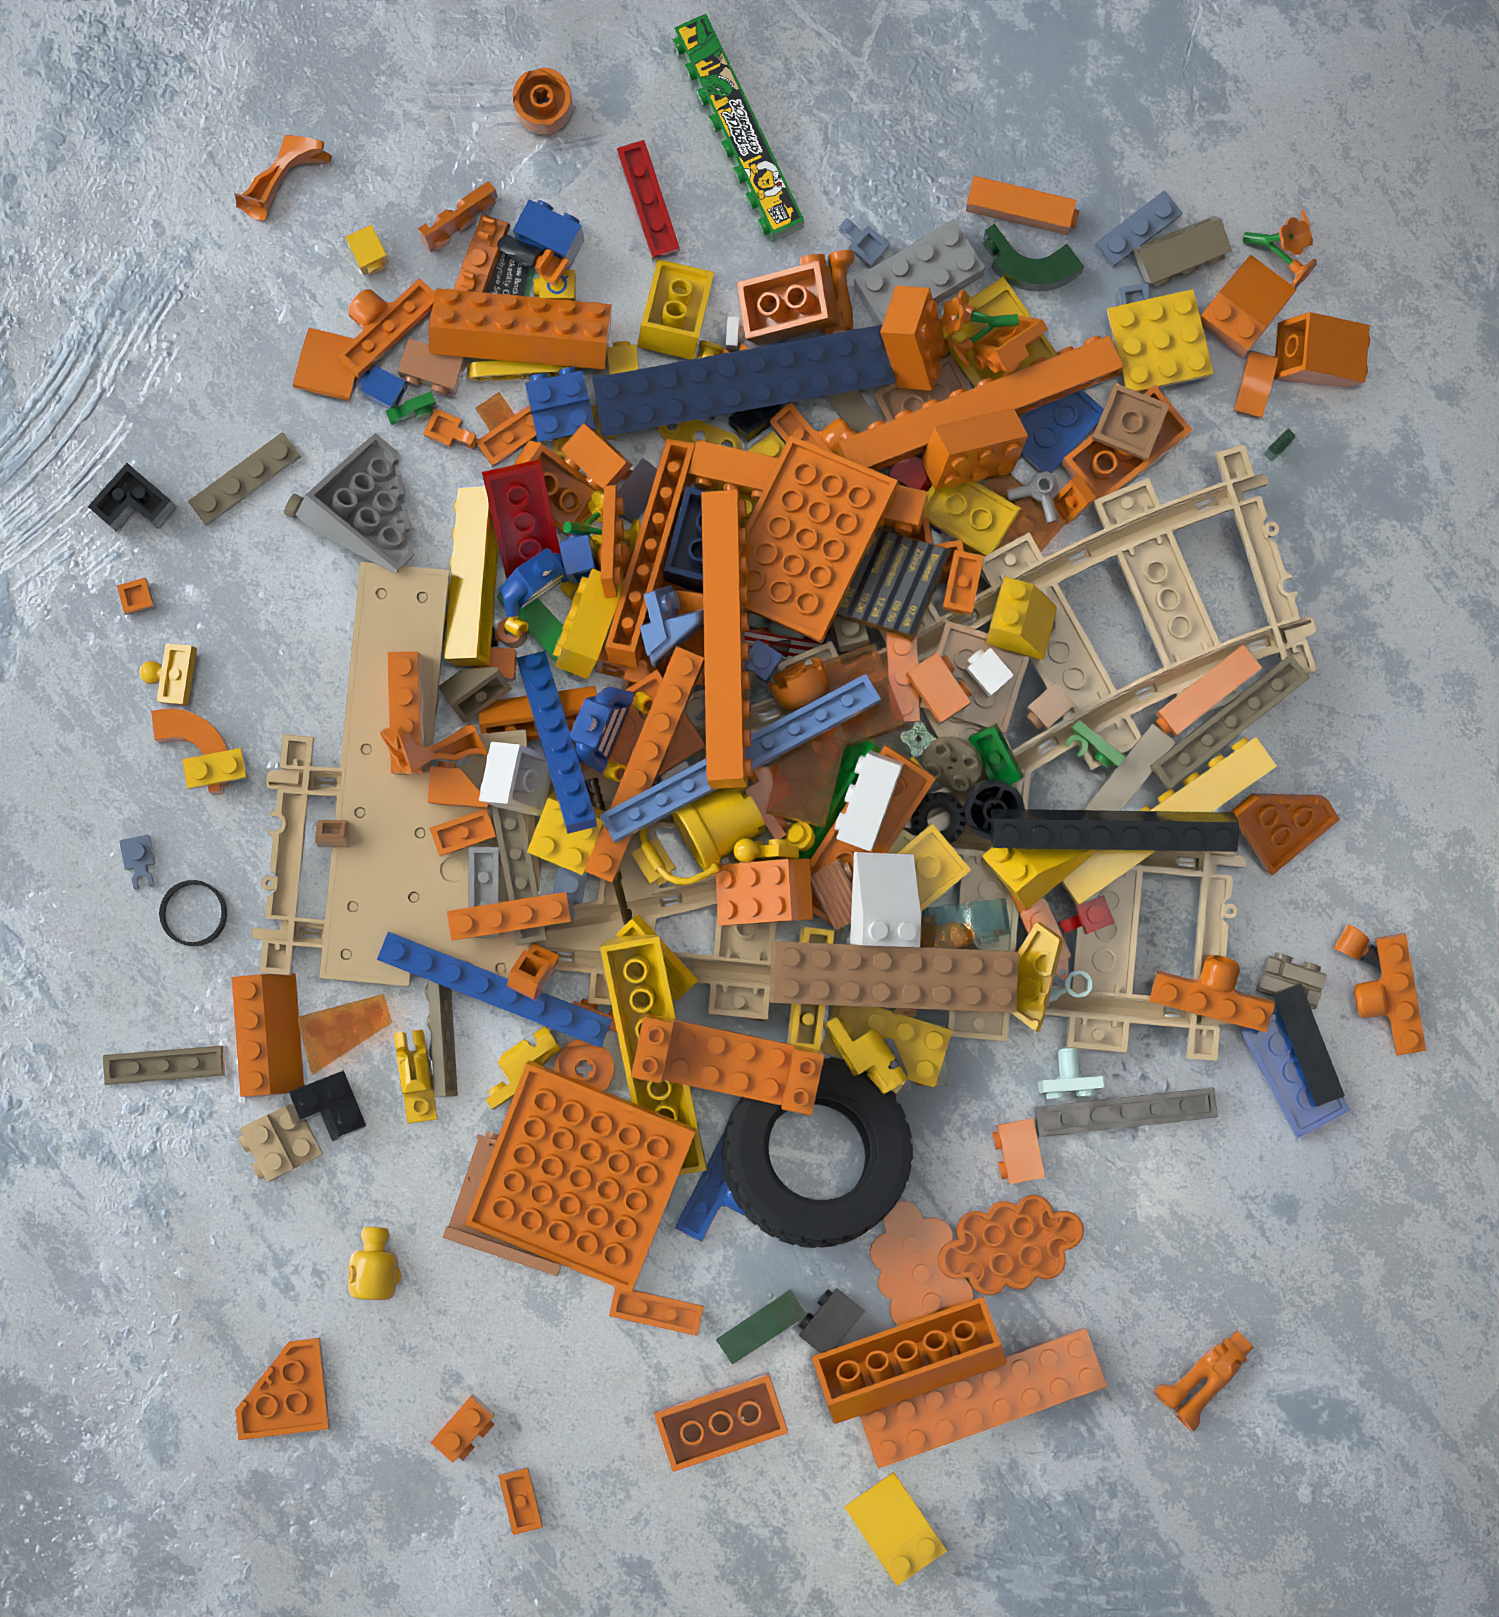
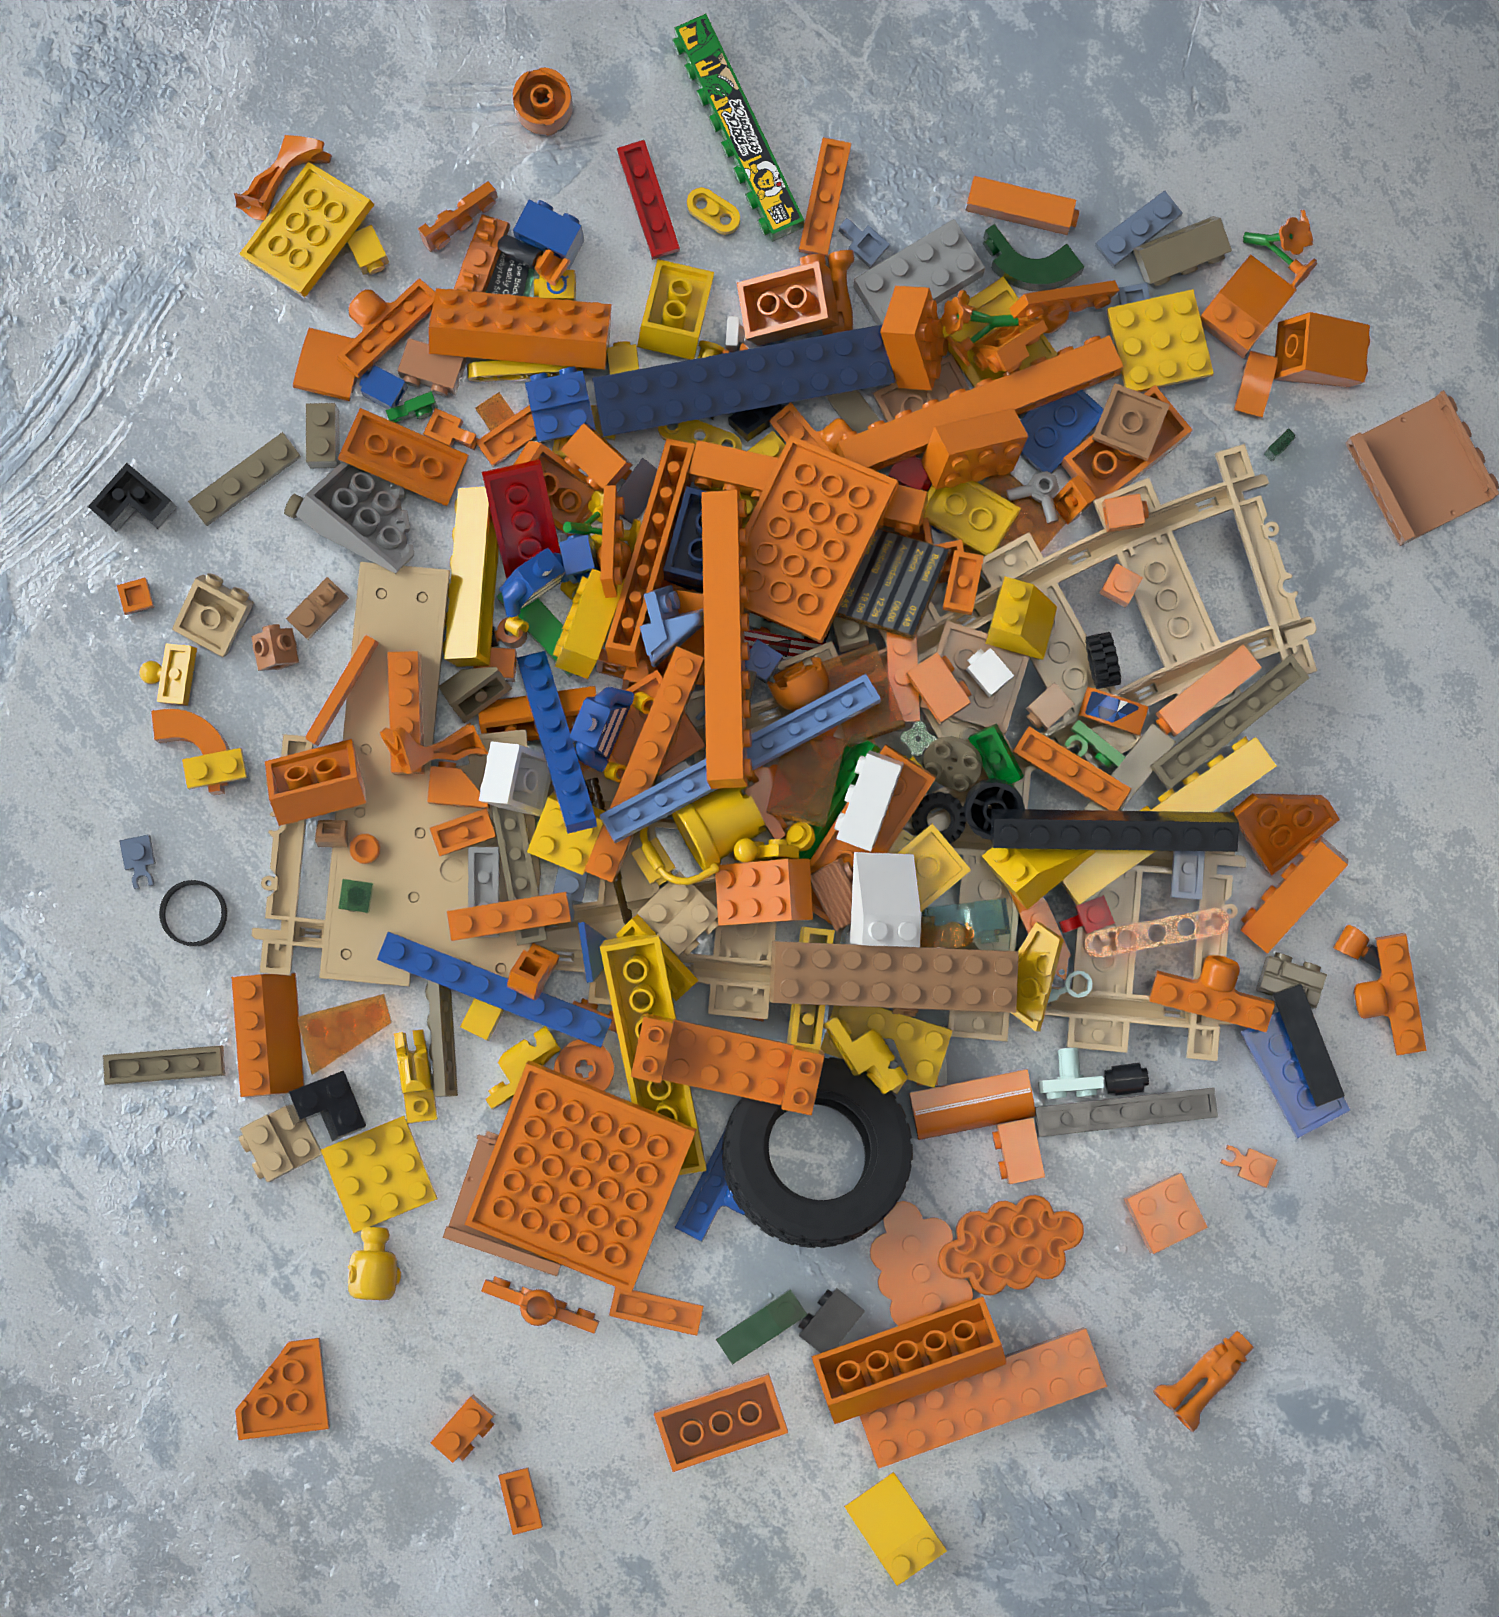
(213, 614): none -> tan plate
(275, 648): none -> nougat brick
(306, 229): none -> yellow plate
(314, 782): none -> orange slope
(317, 608): none -> medium nougat plate
(322, 435): none -> dark tan brick
(341, 690): none -> orange tile
(355, 895): none -> clear green plate
(365, 848): none -> orange tile
(379, 1174): none -> yellow plate
(403, 457): none -> orange plate
(482, 1019): none -> yellow brick
(540, 1306): none -> orange plate
(590, 943): none -> blue slope
(680, 916): none -> tan plate
(714, 211): none -> yellow plate
(825, 197): none -> orange plate
(972, 1104): none -> orange brick
(1055, 304): none -> orange plate
(1072, 770): none -> orange plate
(1103, 660): none -> black tyre
(1113, 711): none -> slope
(1120, 585): none -> orange brick
(1124, 512): none -> orange brick
(1126, 1079): none -> black brick
(1165, 1213): none -> orange brick
(1170, 927): none -> clear orange beam
(1187, 874): none -> sand blue plate
(1253, 1166): none -> orange plate
(1294, 894): none -> orange wedge
(1423, 468): none -> nougat panel

